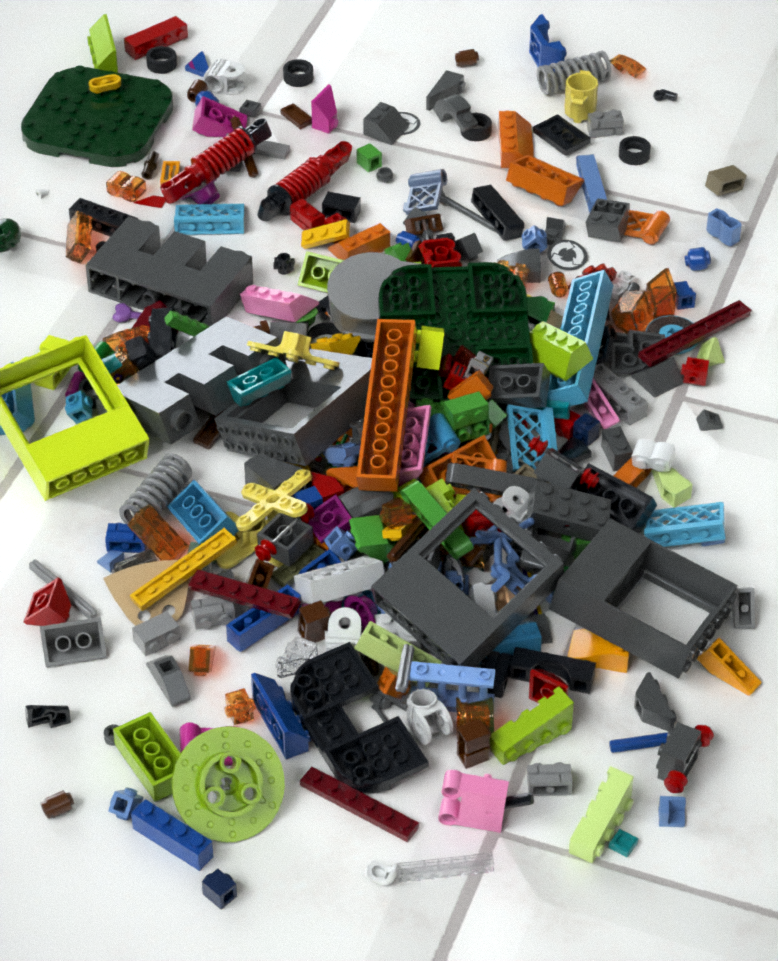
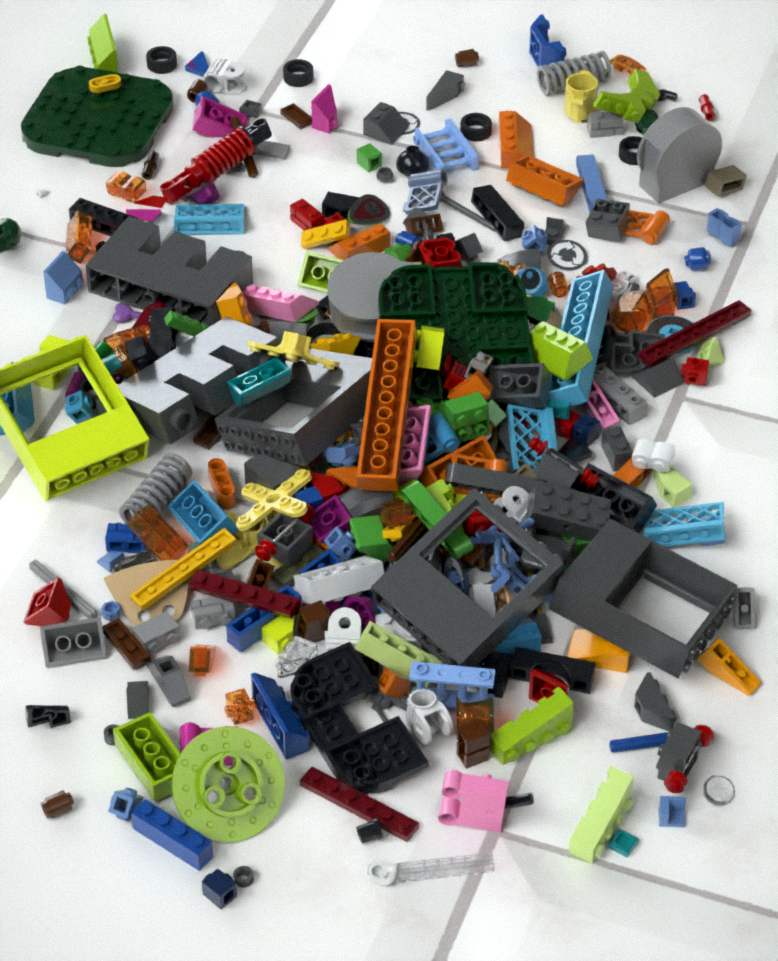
(62, 279): none -> medium blue slope
(111, 610): none -> medium blue tile
(126, 643): none -> reddish brown plate
(137, 699): none -> dark grey slope
(145, 214): none -> dark pink slope
(161, 34): red brick -> none
(164, 167): light orange tile -> none
(221, 483): none -> orange beam
(234, 305): none -> light orange slope
(248, 873): none -> dark grey bush
(278, 633): none -> neon yellow slope
(284, 263): black gear -> none
(303, 181): piece -> none
(368, 211): none -> shield
(369, 831): none -> black bush
(404, 668): light grey axle -> none
(412, 161): none -> black piece
(455, 139): none -> light blue fence
(457, 108): dark grey arch -> none
(464, 356): clear red slope -> none
(533, 280): none -> tile
(549, 779): light grey brick -> none
(561, 134): black plate -> none
(630, 105): none -> lime arch
(646, 121): none -> clear green hair
(677, 154): none -> light grey brick
(707, 107): none -> red pin
(709, 421): dark grey slope -> none
(718, 791): none -> clear hair

